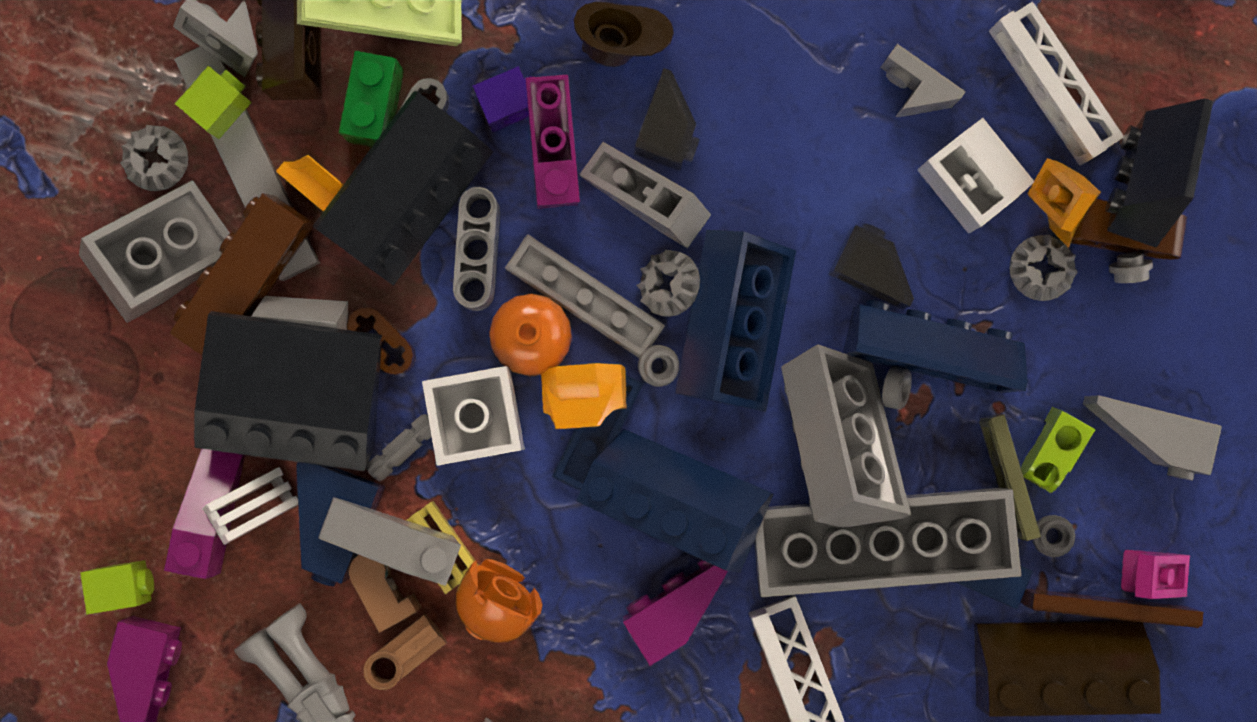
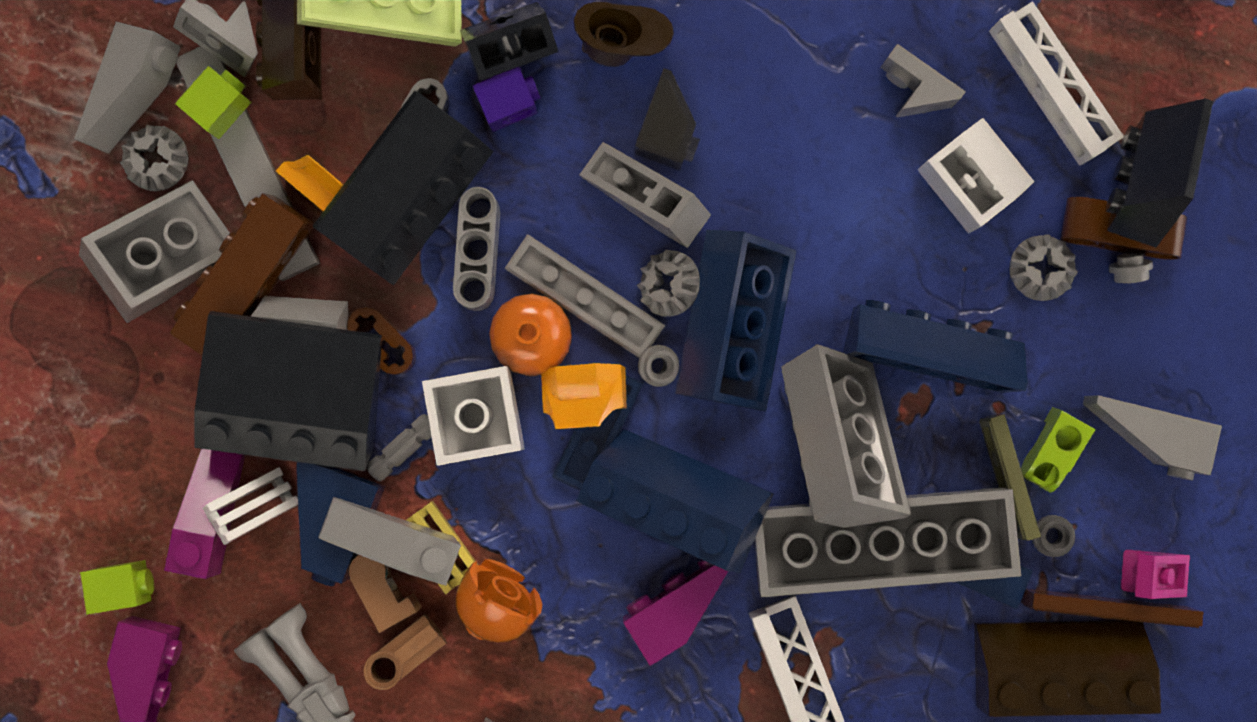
(126, 84): none -> light grey slope
(370, 97): green brick -> none
(509, 40): none -> black brick
(552, 141): magenta slope -> none
(872, 266): clear smoke slope -> none
(896, 388): light grey tile -> none
(1063, 197): light orange slope -> none

